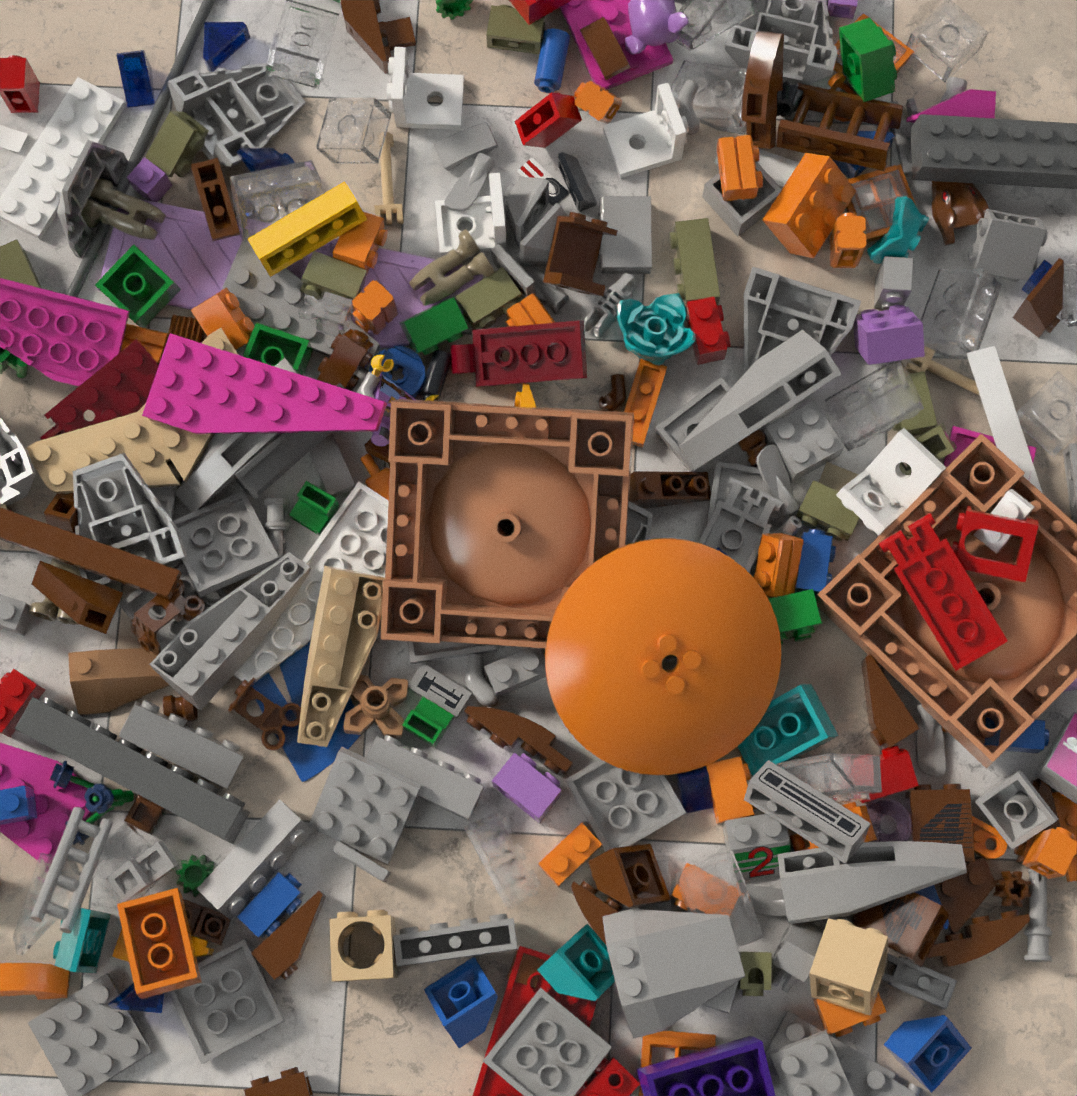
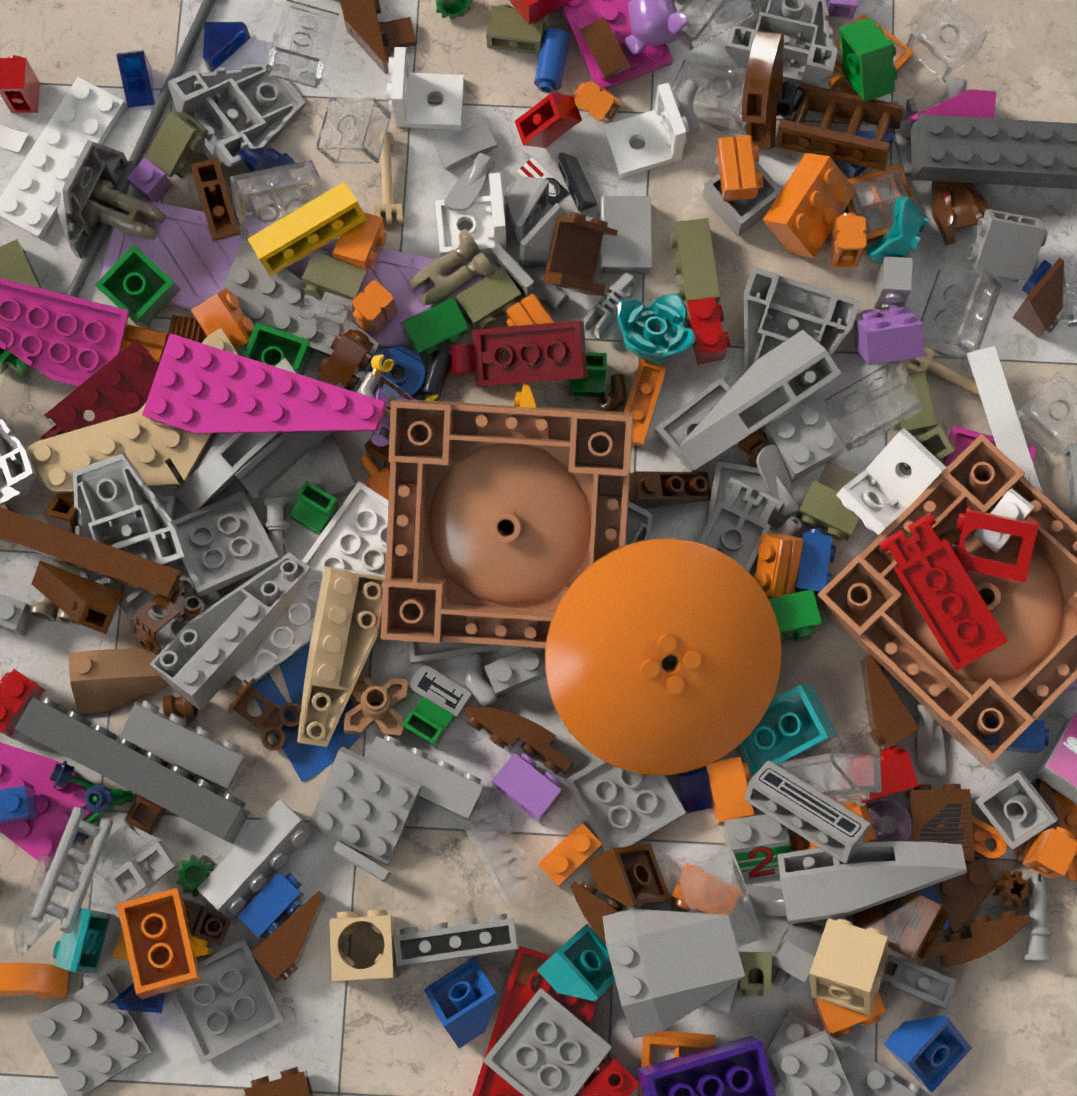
(596, 377): none -> green piece

